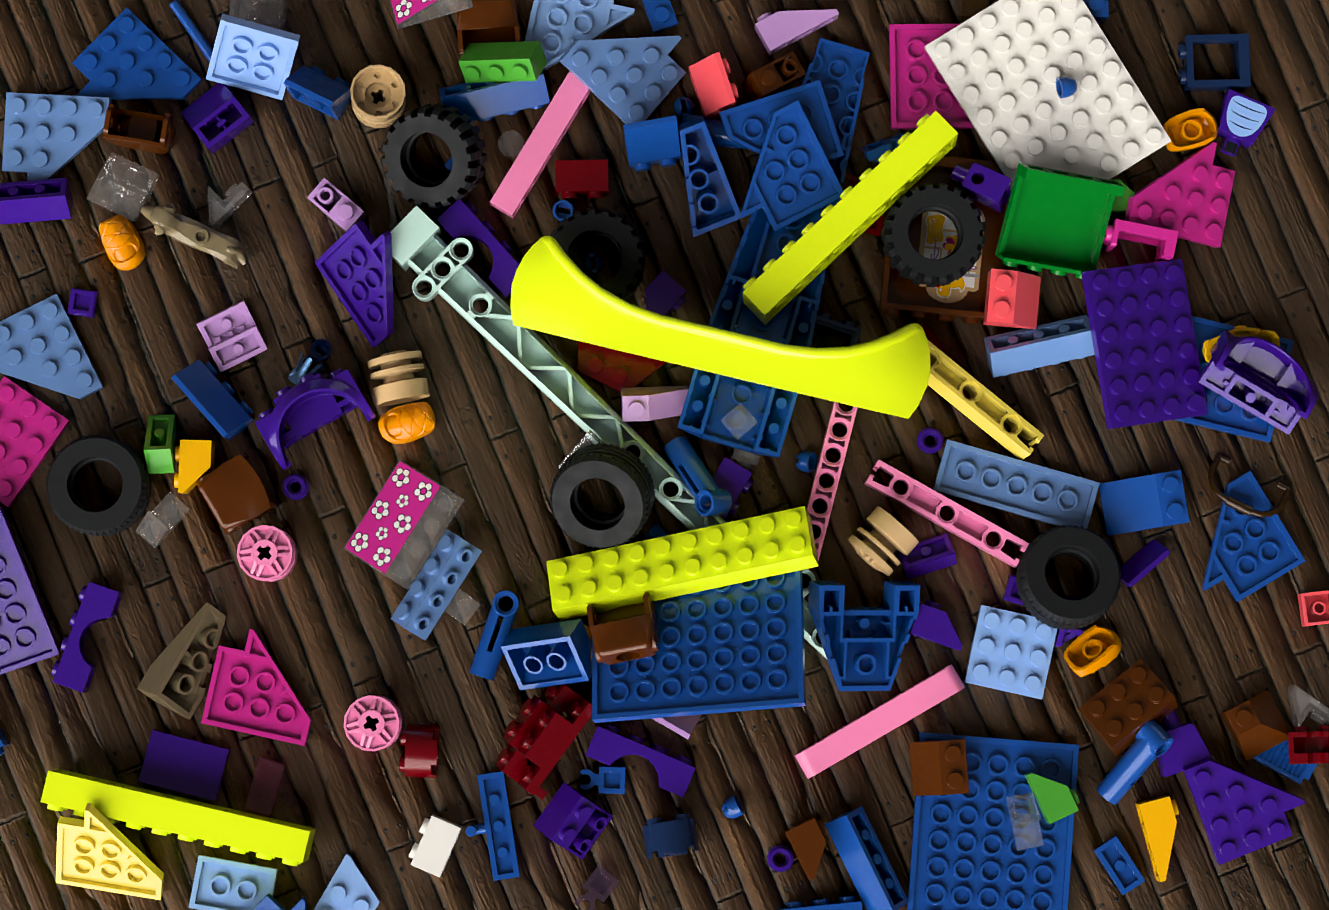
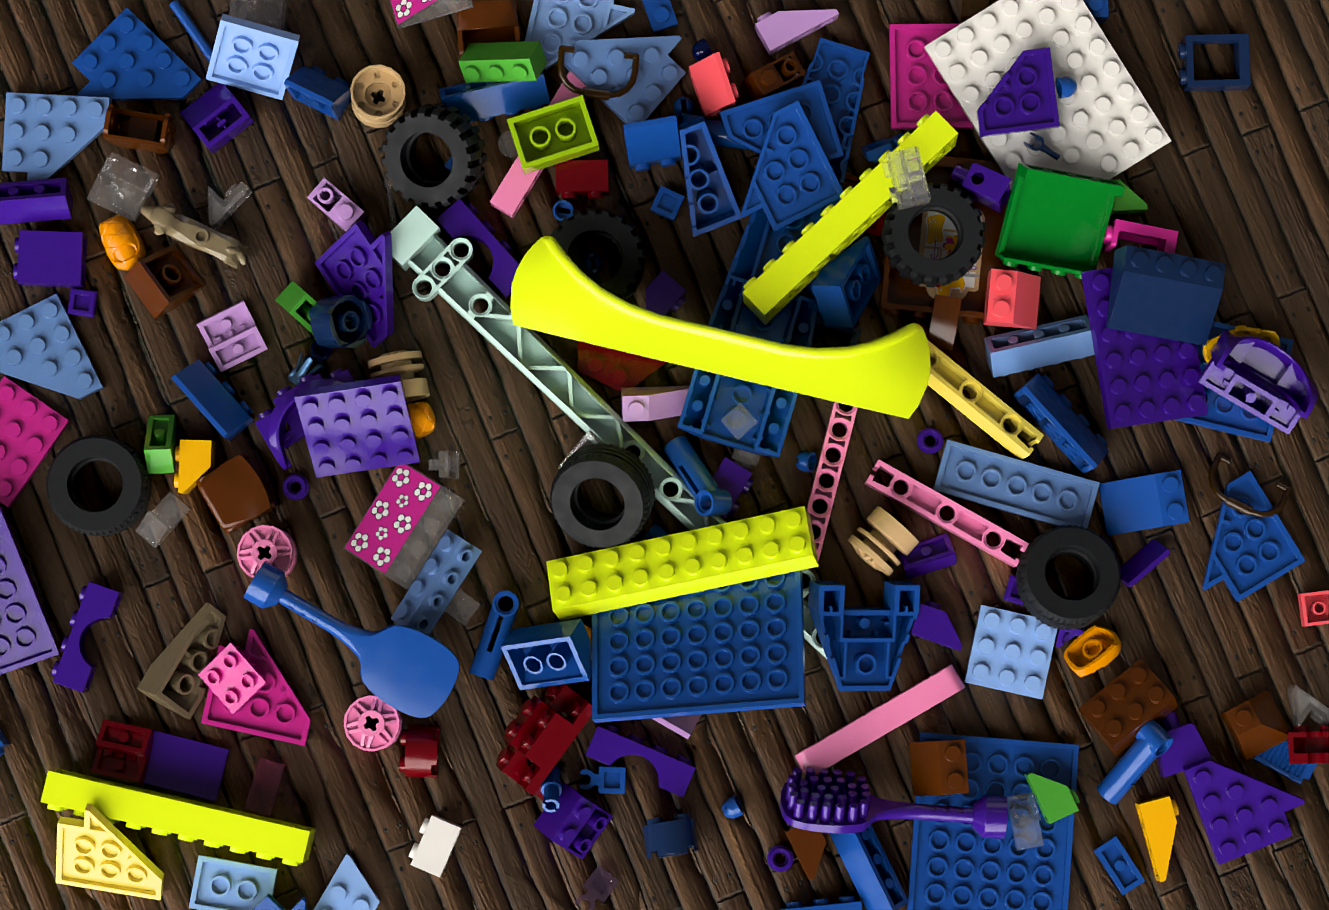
(51, 259): none -> dark purple brick
(122, 752): none -> dark red slope
(164, 280): none -> reddish brown slope
(232, 677): none -> hinge
(297, 303): none -> bright green slope
(340, 321): none -> dark blue brick
(357, 426): none -> dark purple plate
(396, 662): none -> blue piece
(446, 464): none -> clear tile
(497, 826): blue plate -> none
(551, 789): none -> blue pin
(553, 134): none -> lime brick
(595, 93): none -> dark brown piece
(624, 632): reddish brown piece -> none
(667, 203): none -> blue plate
(701, 50): none -> clear blue hinge
(847, 285): none -> blue slope
(847, 807): none -> dark purple piece
(907, 178): none -> clear brick
(944, 322): none -> reddish brown slope
(1022, 98): none -> dark purple plate
(1039, 145): none -> dark blue hand
(1061, 424): none -> blue slope
(1164, 294): none -> dark blue slope
(1187, 199): dark pink wing -> none
(1191, 130): light orange piece -> none
(1241, 121): torso -> none

